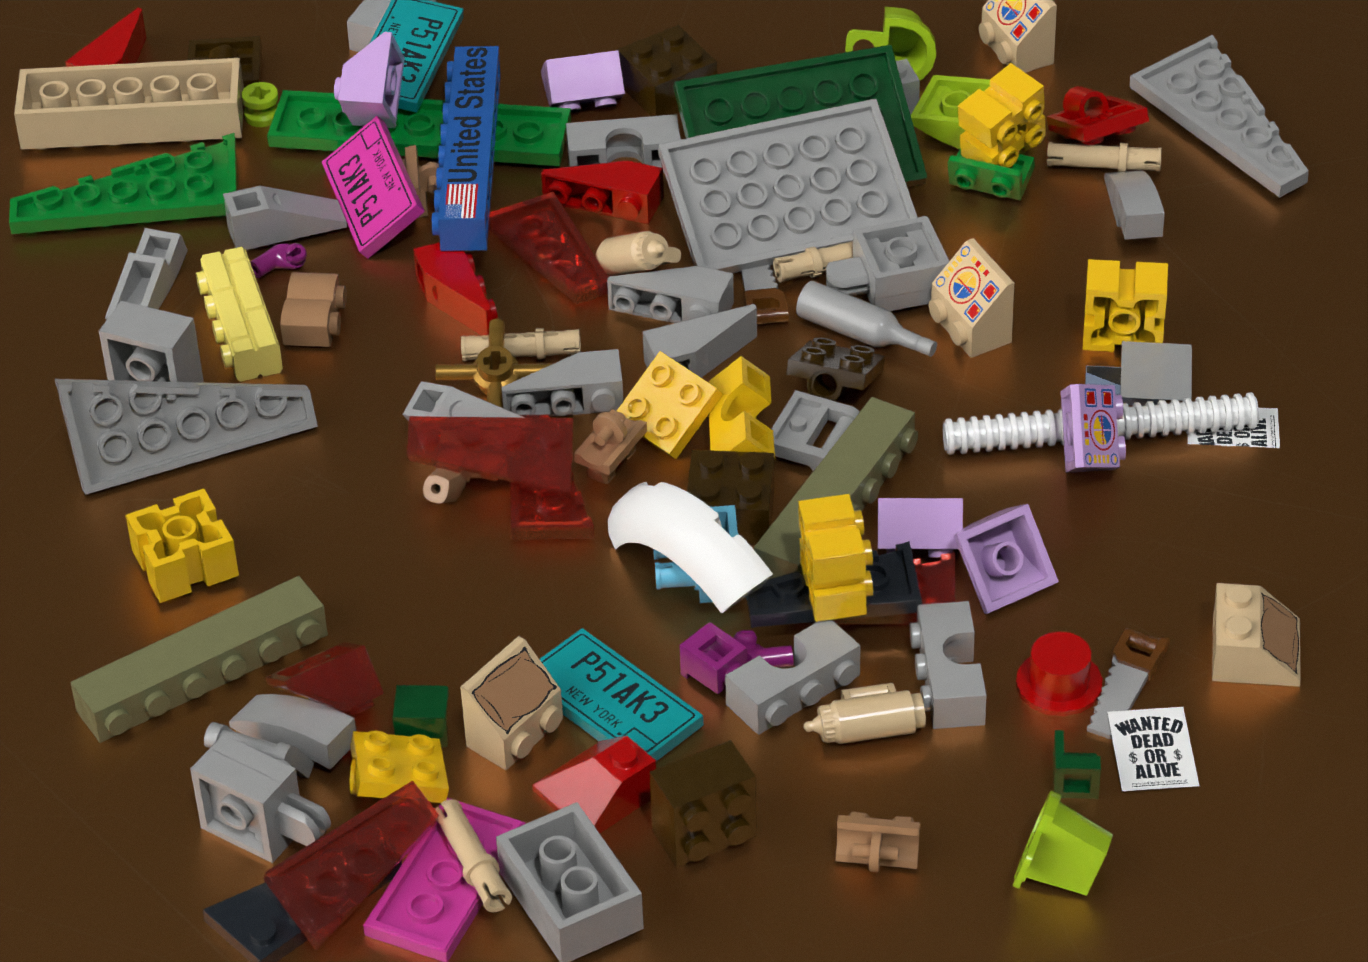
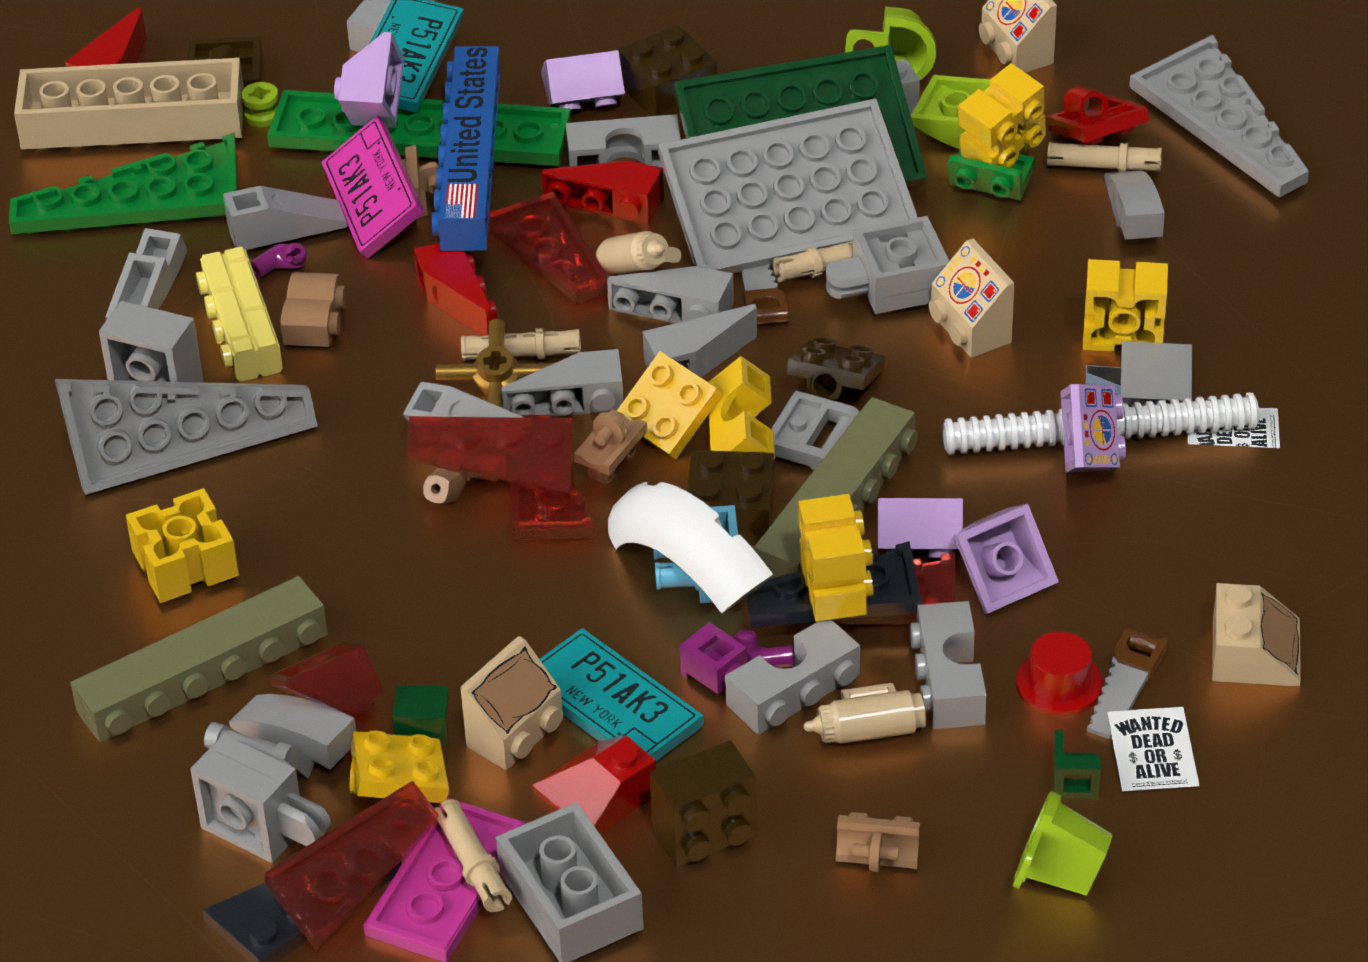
(857, 319): light grey piece -> none

